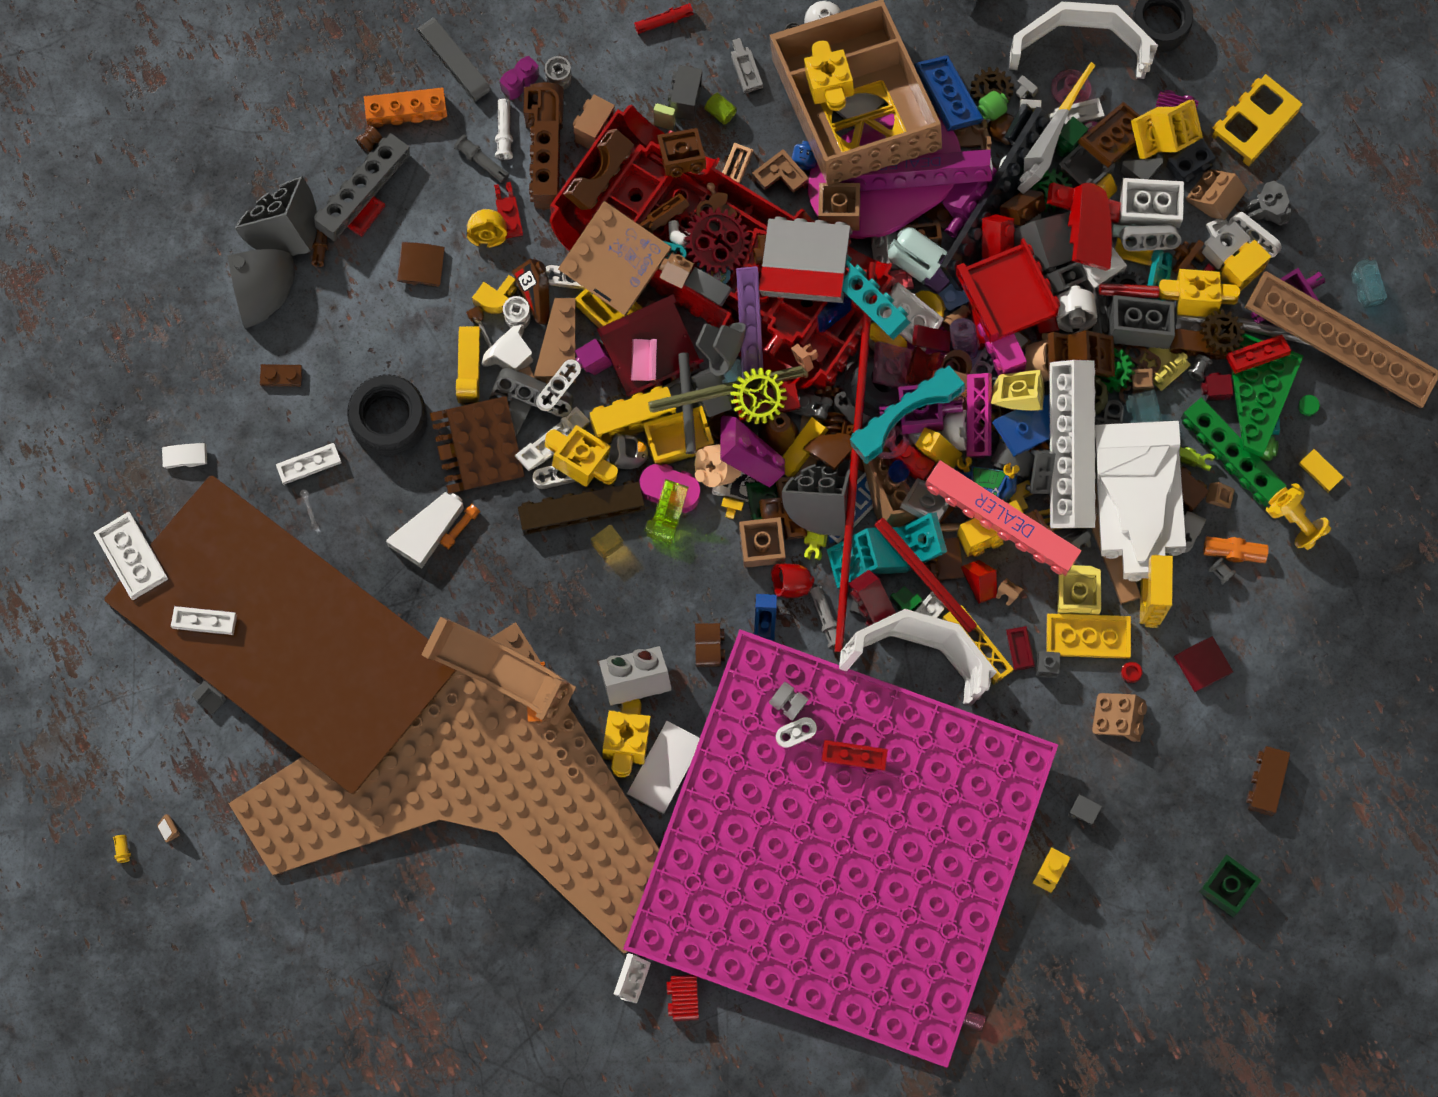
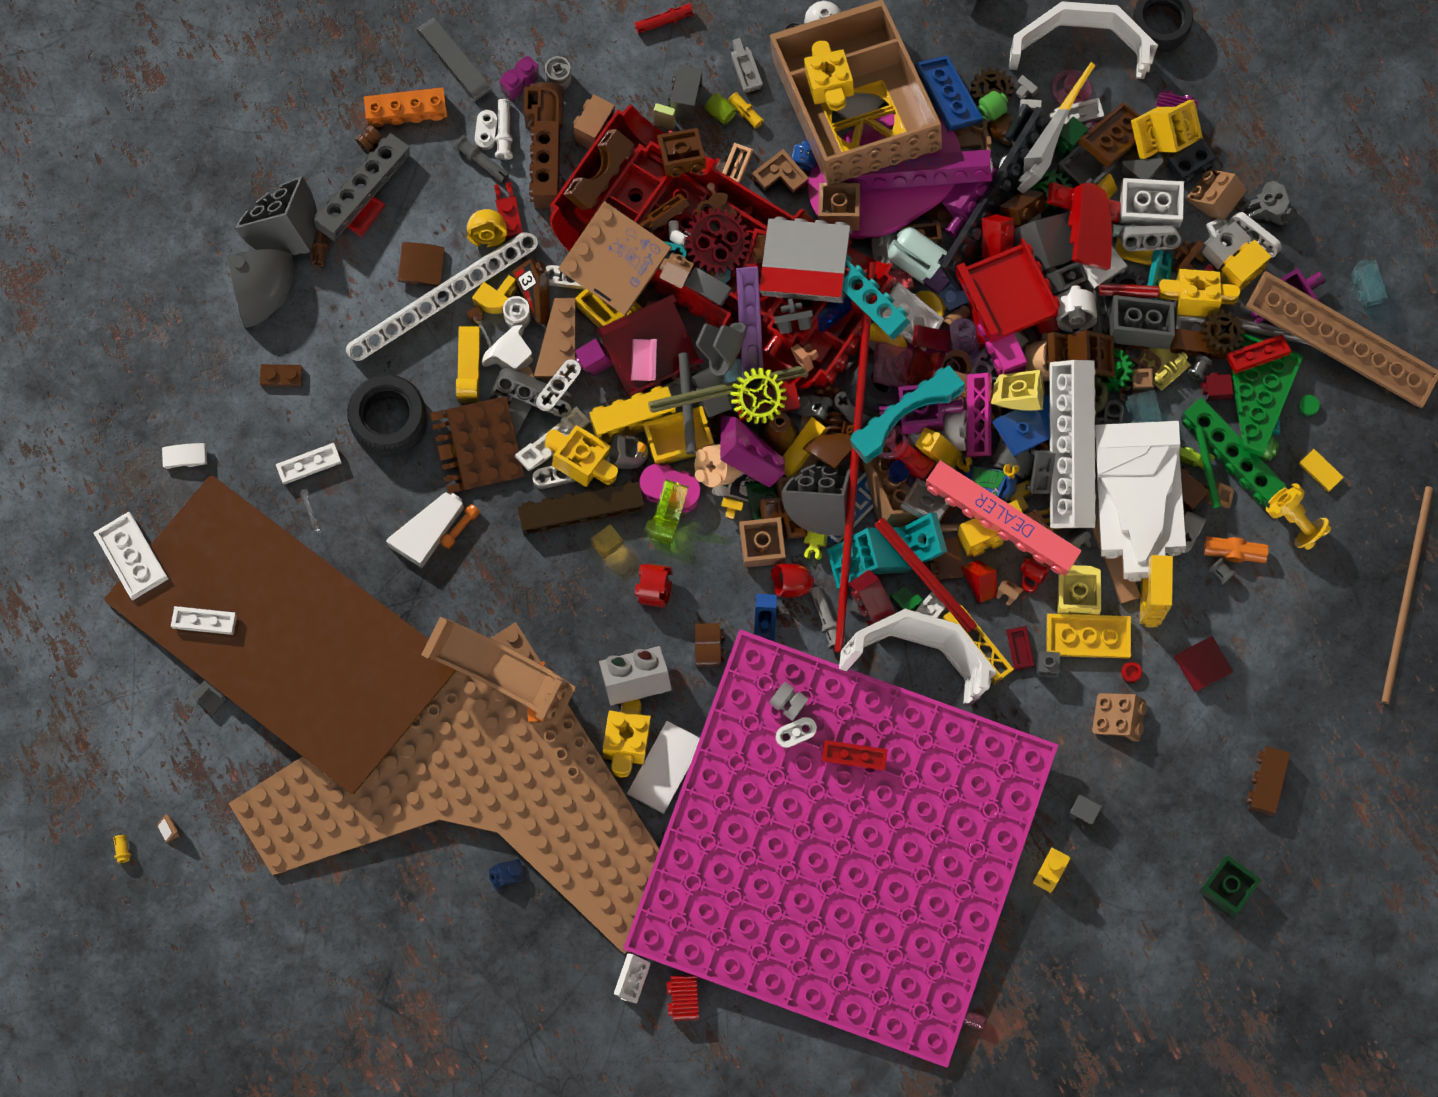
(432, 296): none -> white beam
(486, 128): none -> white plate
(506, 873): none -> dark blue bracket
(654, 585): none -> red brick
(746, 110): none -> yellow pin
(803, 317): none -> dark grey hips
(1035, 571): none -> red piece
(1208, 467): none -> green bar
(1268, 125): yellow window -> none
(1407, 595): none -> medium nougat piece

